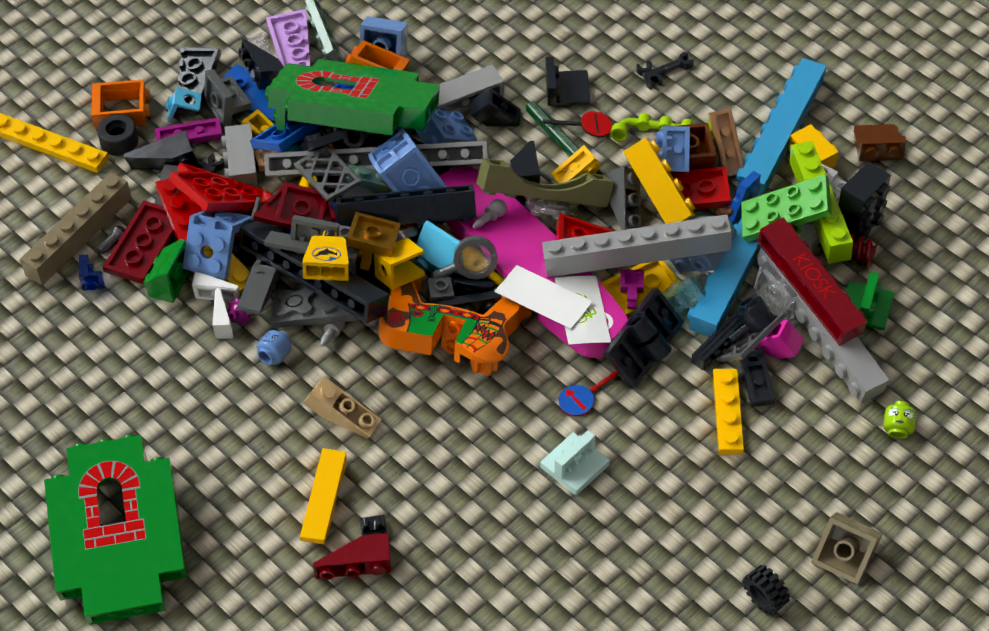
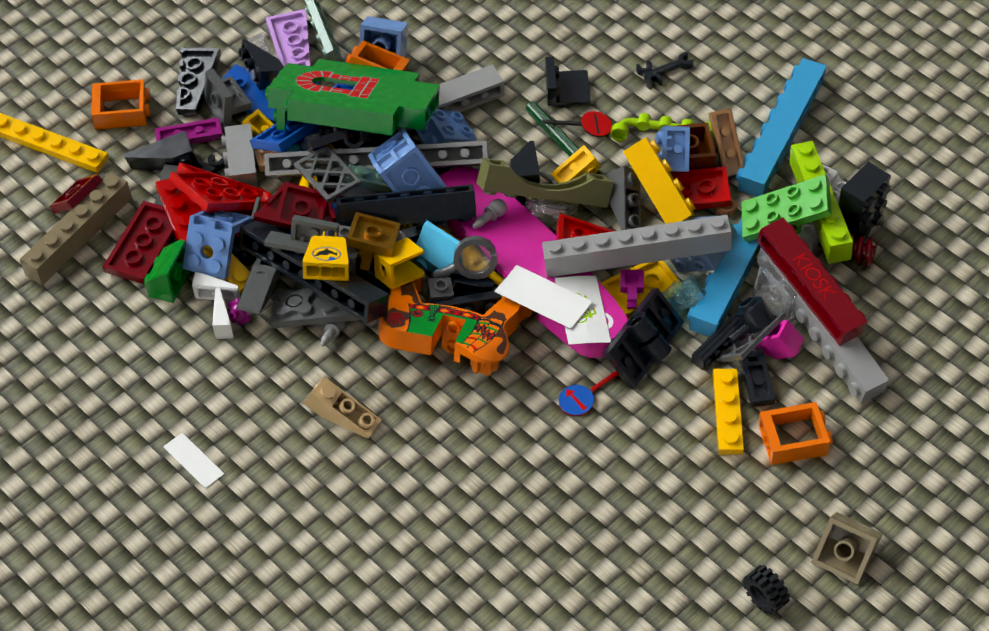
(75, 193): none -> dark red tile
(88, 276): clear blue bracket -> none
(113, 126): black tyre -> none
(115, 235): dark grey piece -> none
(122, 563): green panel -> none
(177, 100): medium azure bracket -> none
(193, 460): none -> white sticker
(273, 347): medium blue head -> none
(323, 496): yellow slope -> none
(360, 557): dark red slope -> none
(373, 525): black tile -> none
(495, 110): black slope -> none
(575, 462): light aqua bracket -> none
(747, 189): blue wing -> none
(796, 451): none -> orange window
(827, 152): yellow brick -> none
(871, 301): green bracket -> none
(879, 142): reddish brown bracket -> none
(899, 420): lime head -> none

